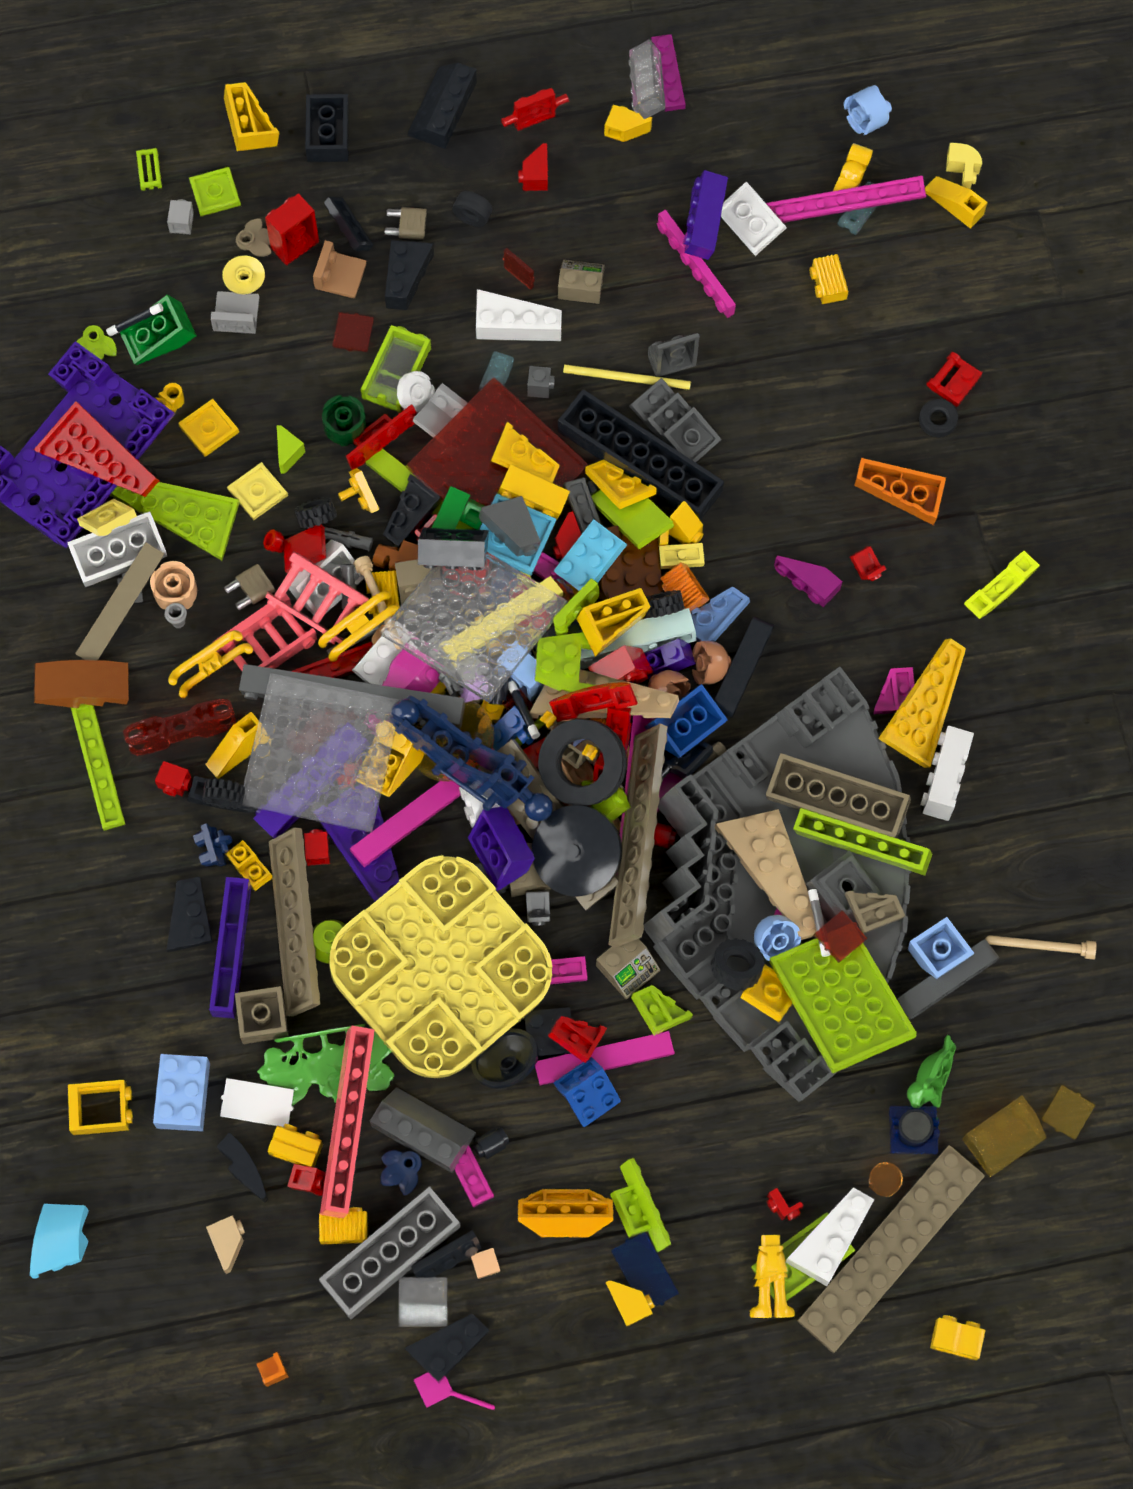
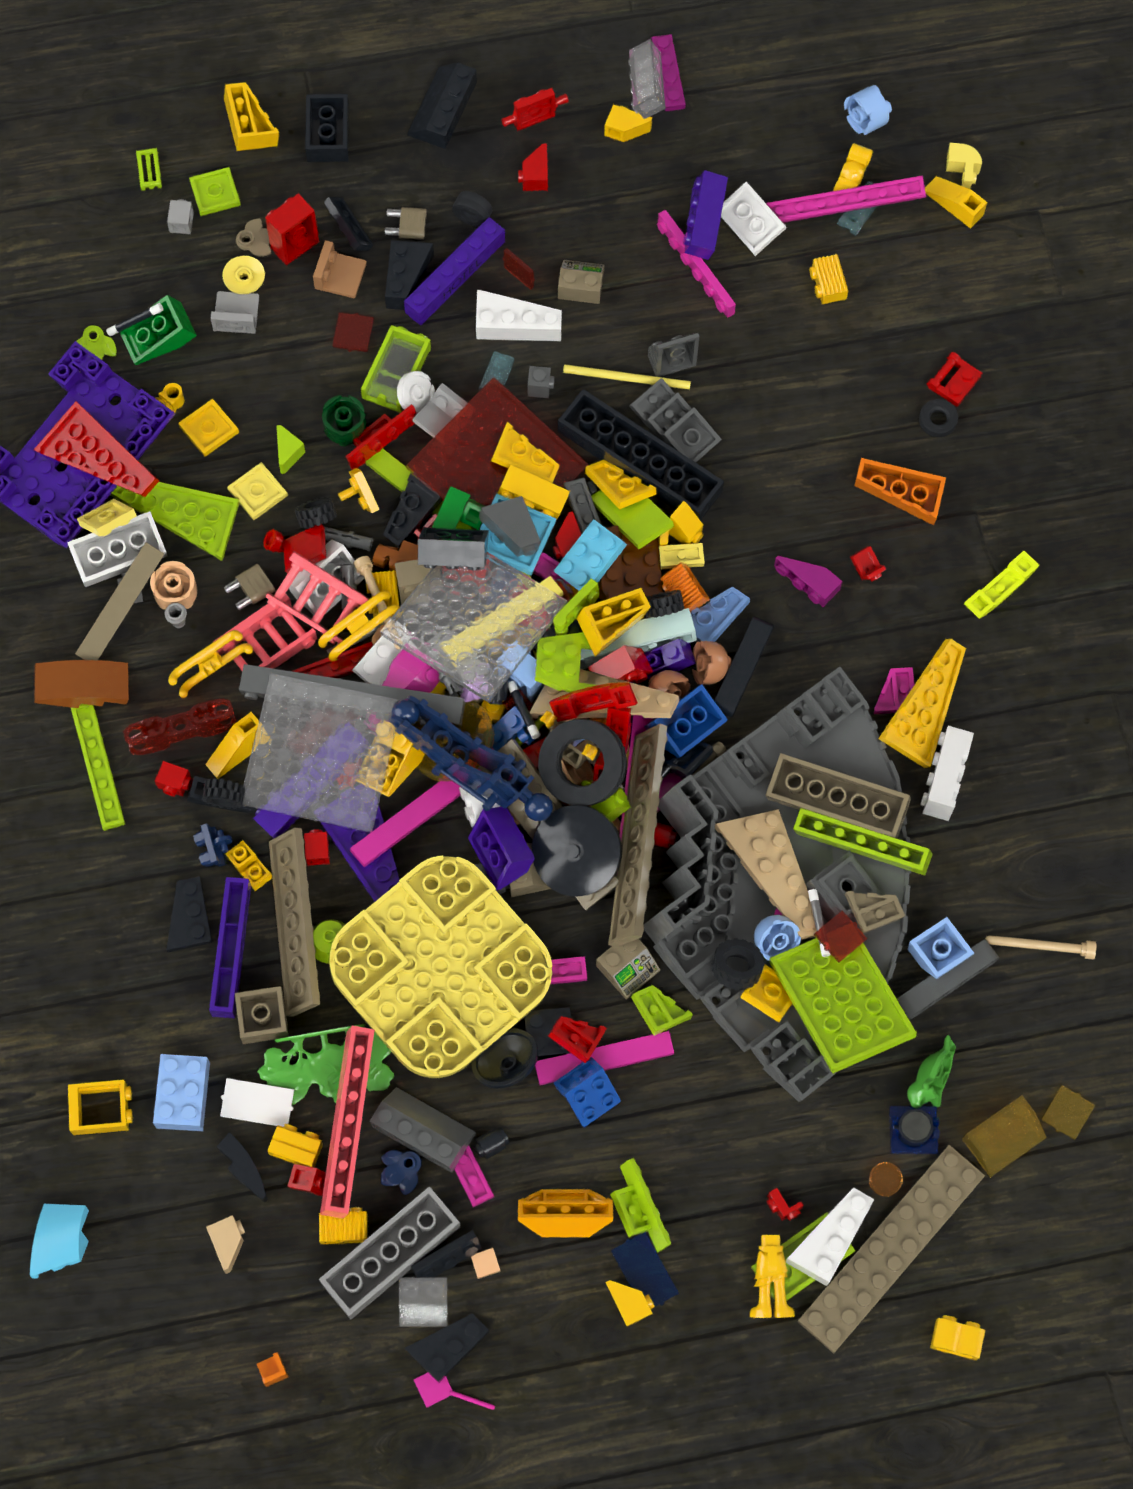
(454, 271): none -> dark purple brick
(538, 907): dark grey bracket -> none

